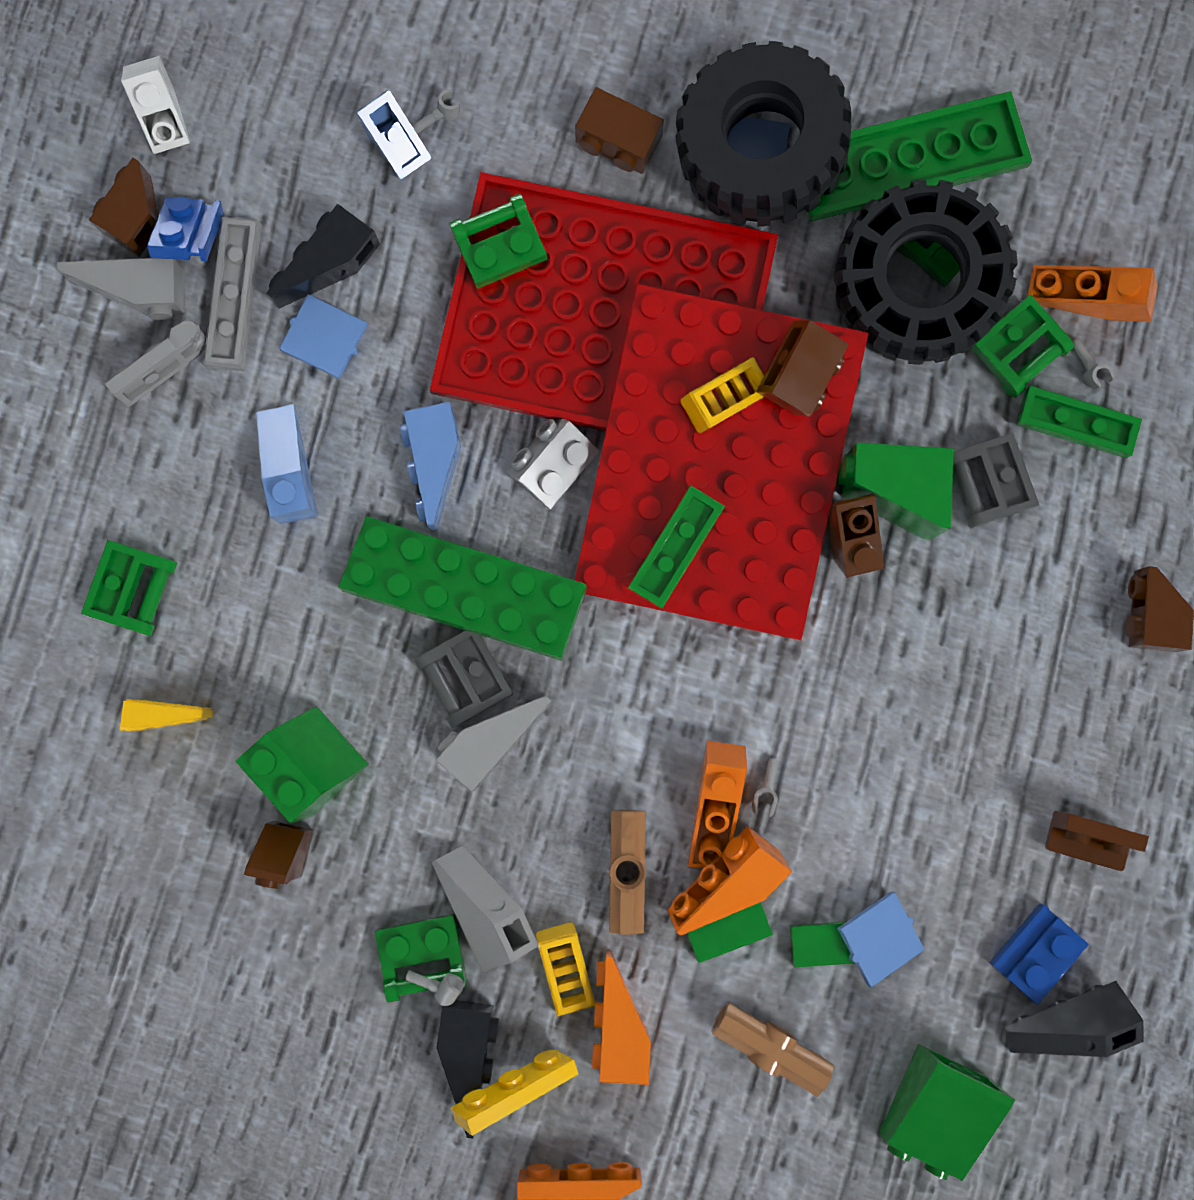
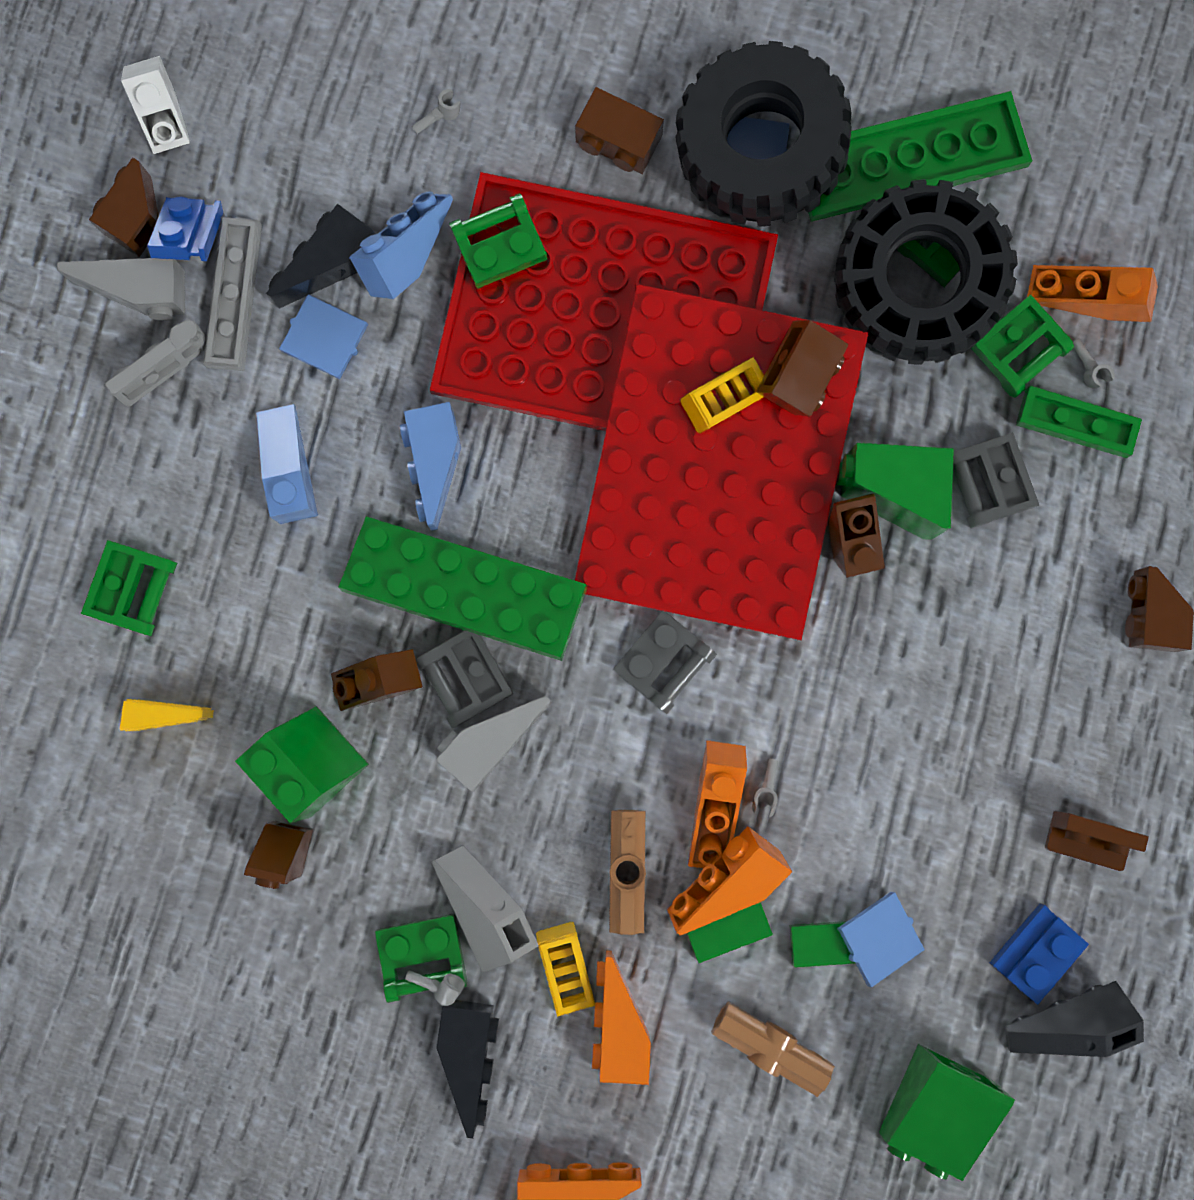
(376, 679): none -> reddish brown slope
(393, 134): slope -> none
(399, 252): none -> medium blue slope
(513, 1090): yellow plate -> none
(552, 460): bracket -> none
(652, 655): none -> dark grey plate
(676, 546): green plate -> none

